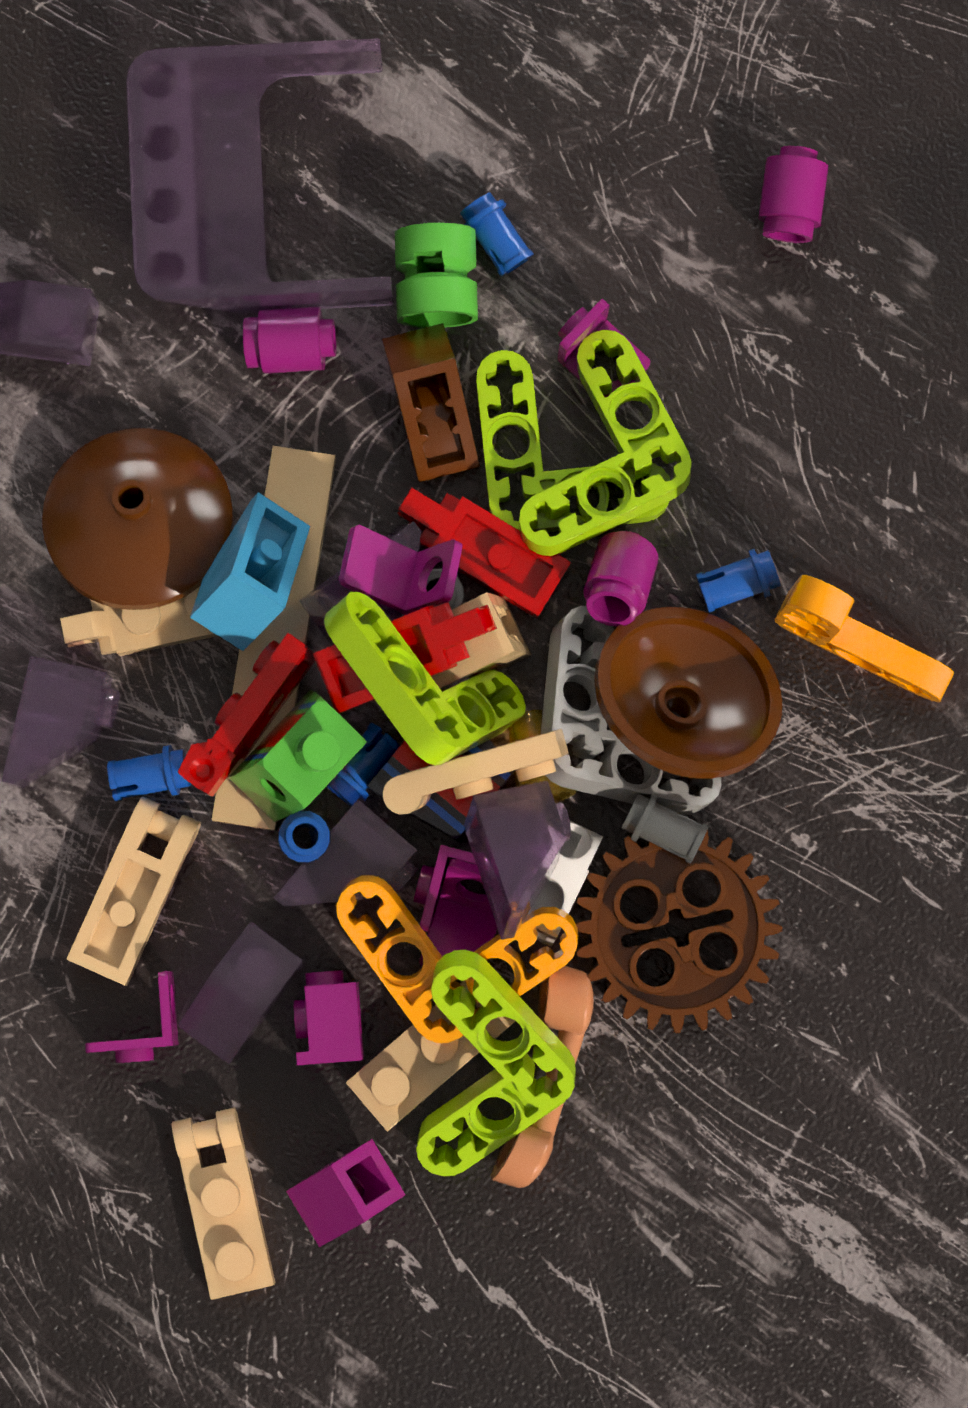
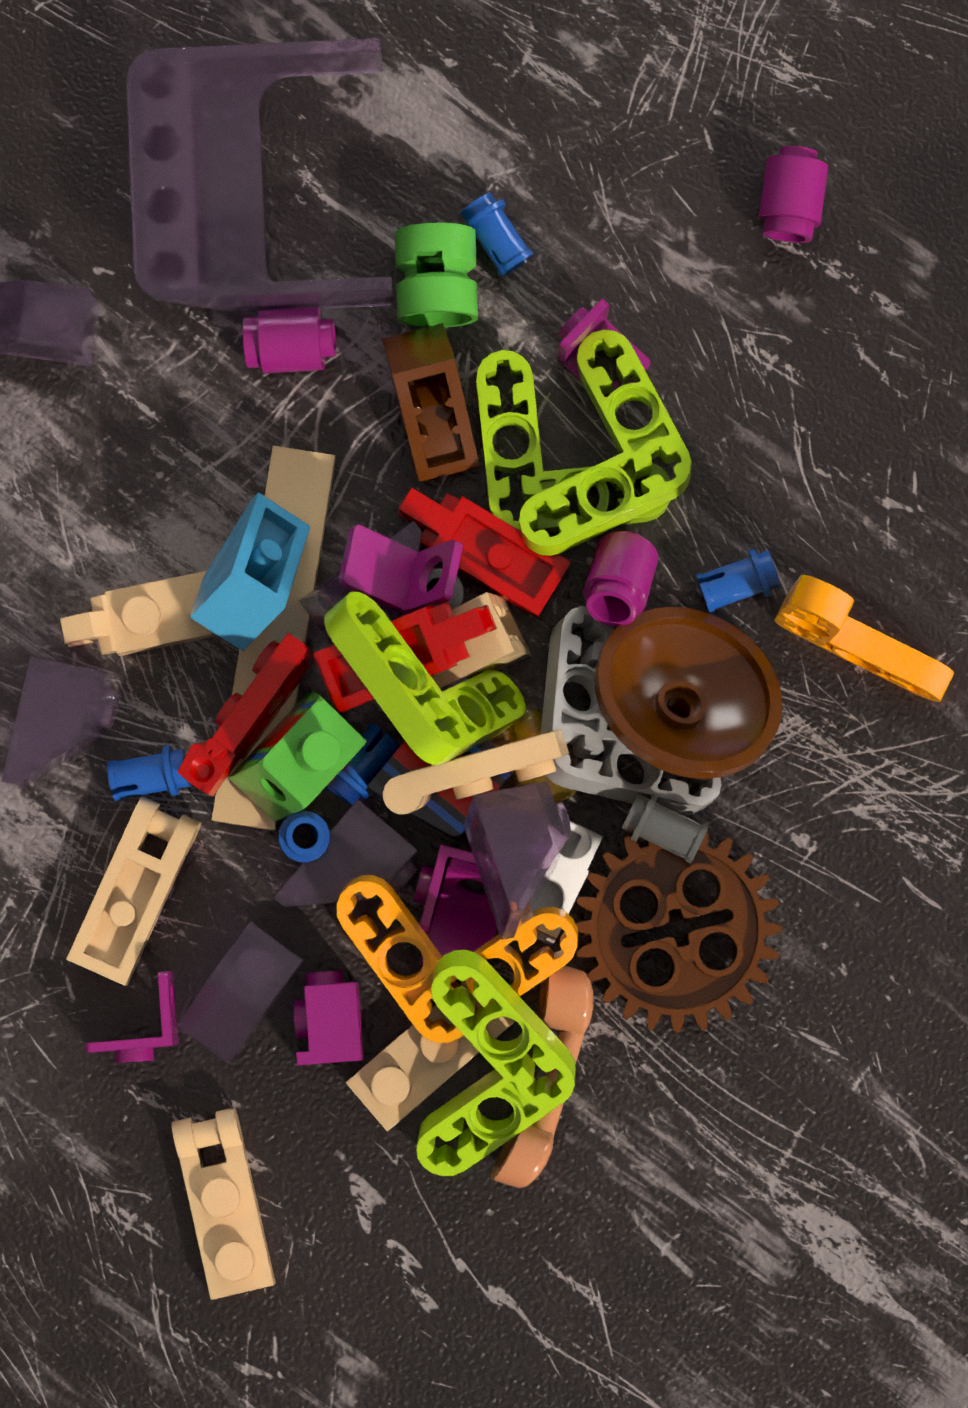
(145, 552): reddish brown dish -> none
(345, 1193): magenta brick -> none

